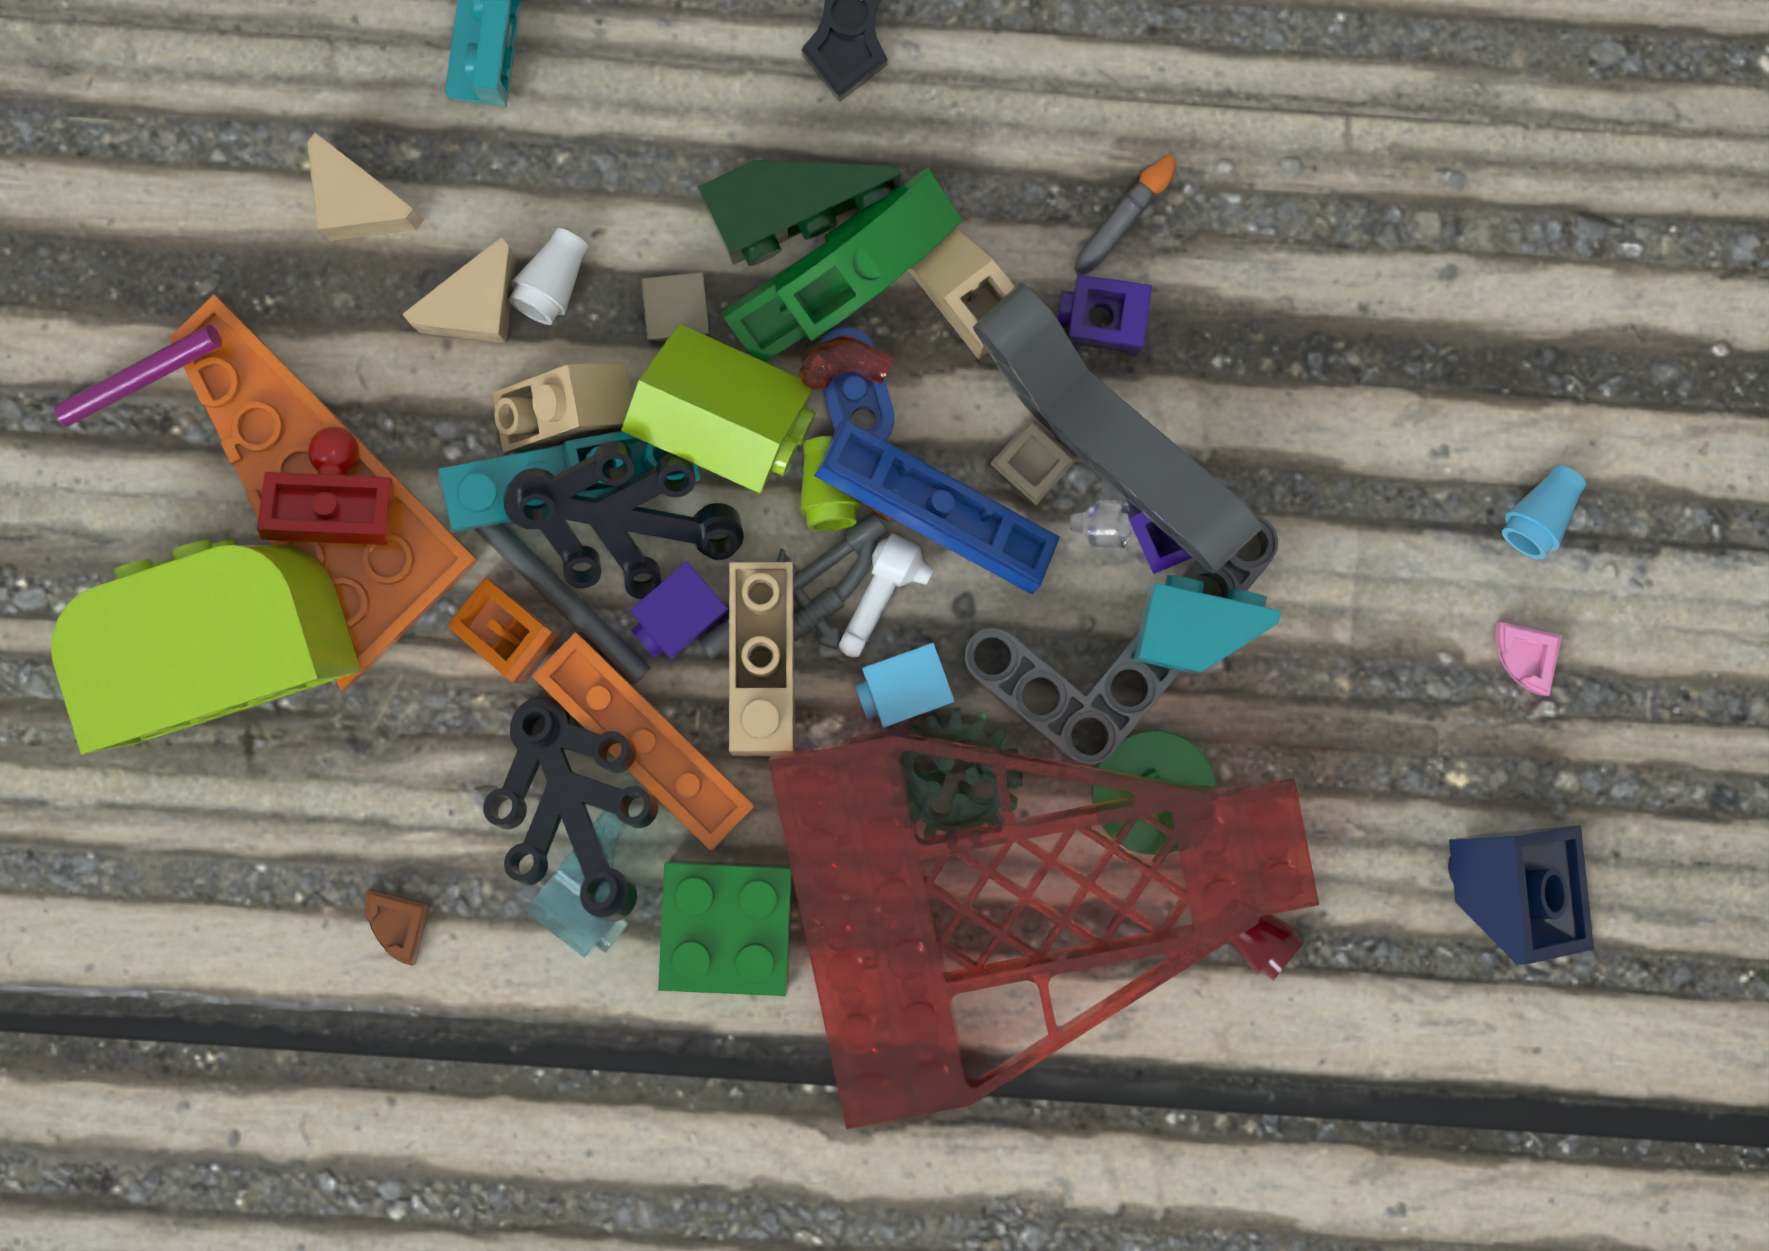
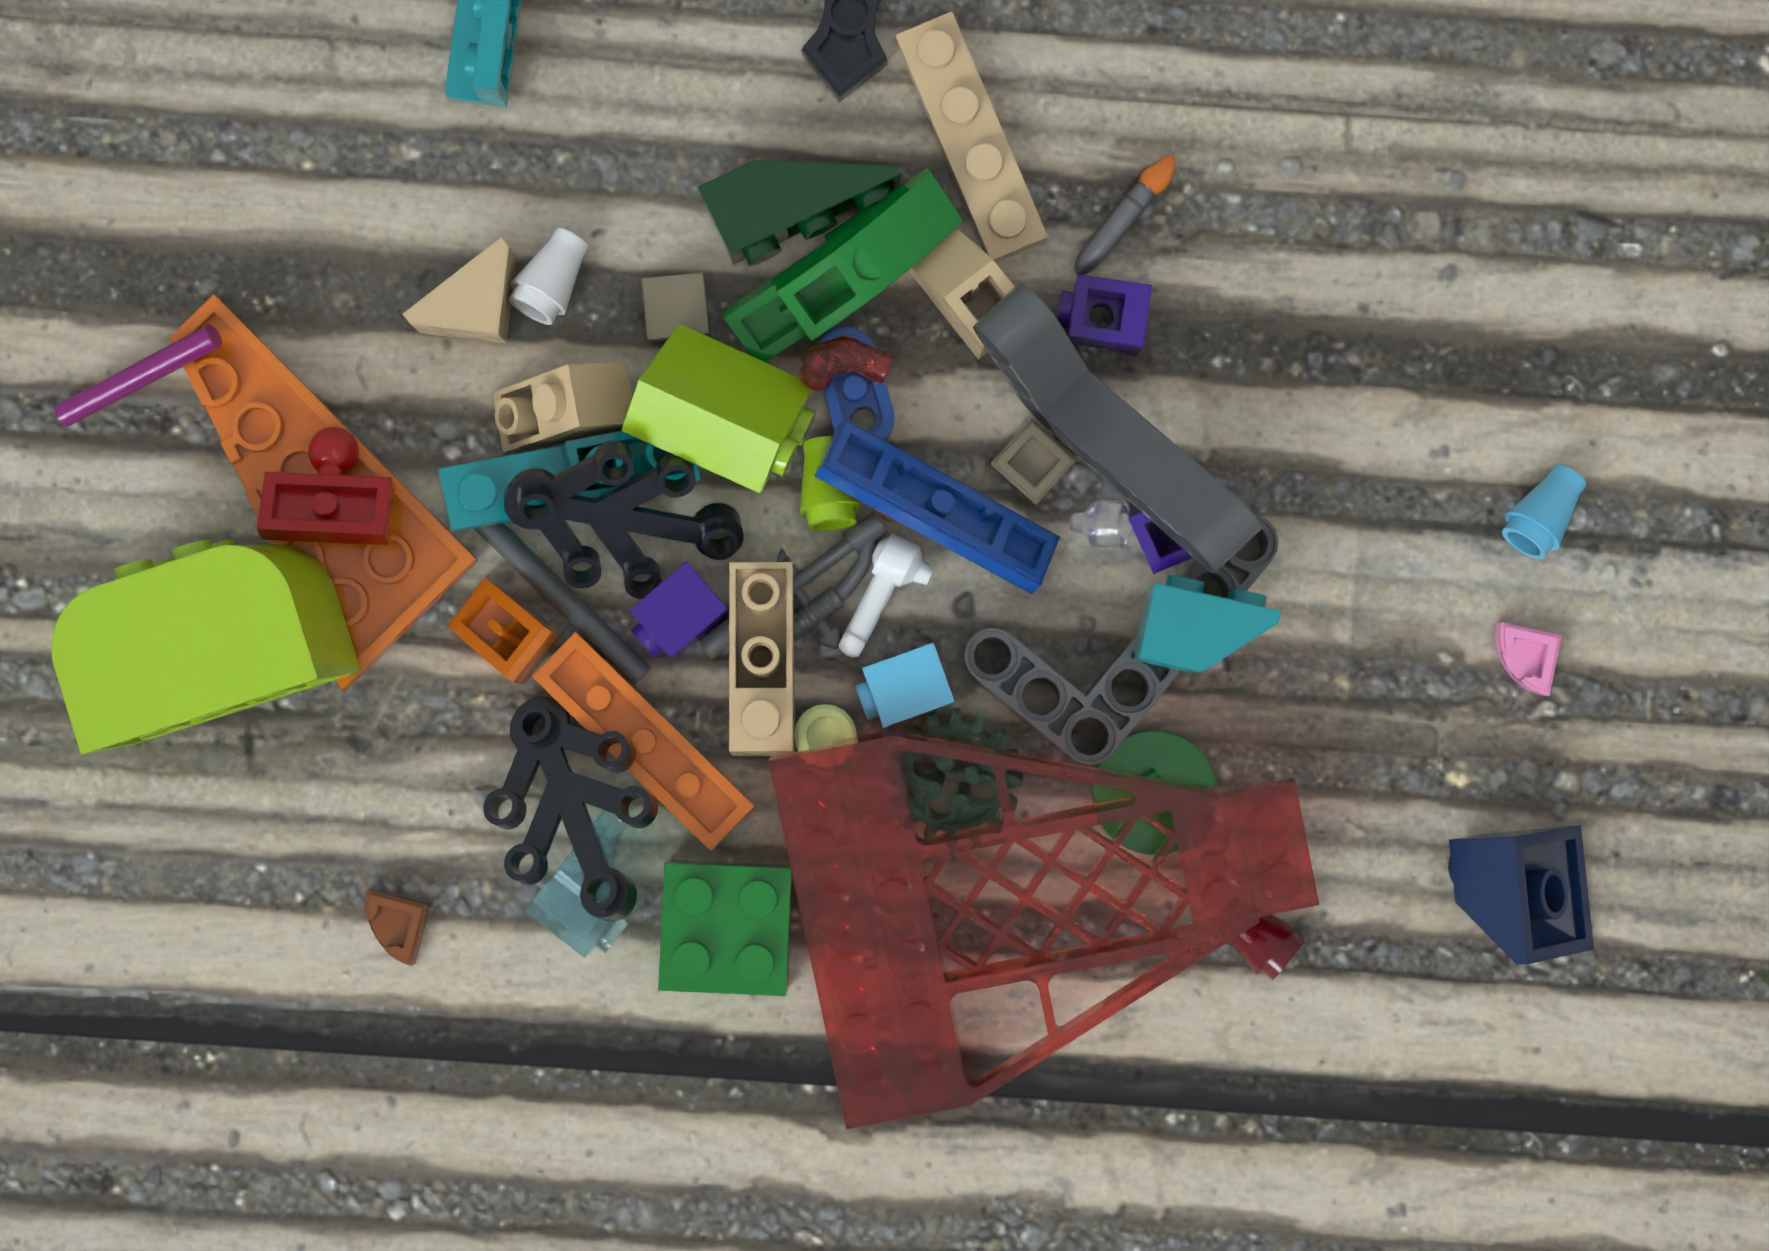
(351, 200): tan slope -> none
(822, 727): none -> yellowish green tile
(971, 137): none -> tan plate

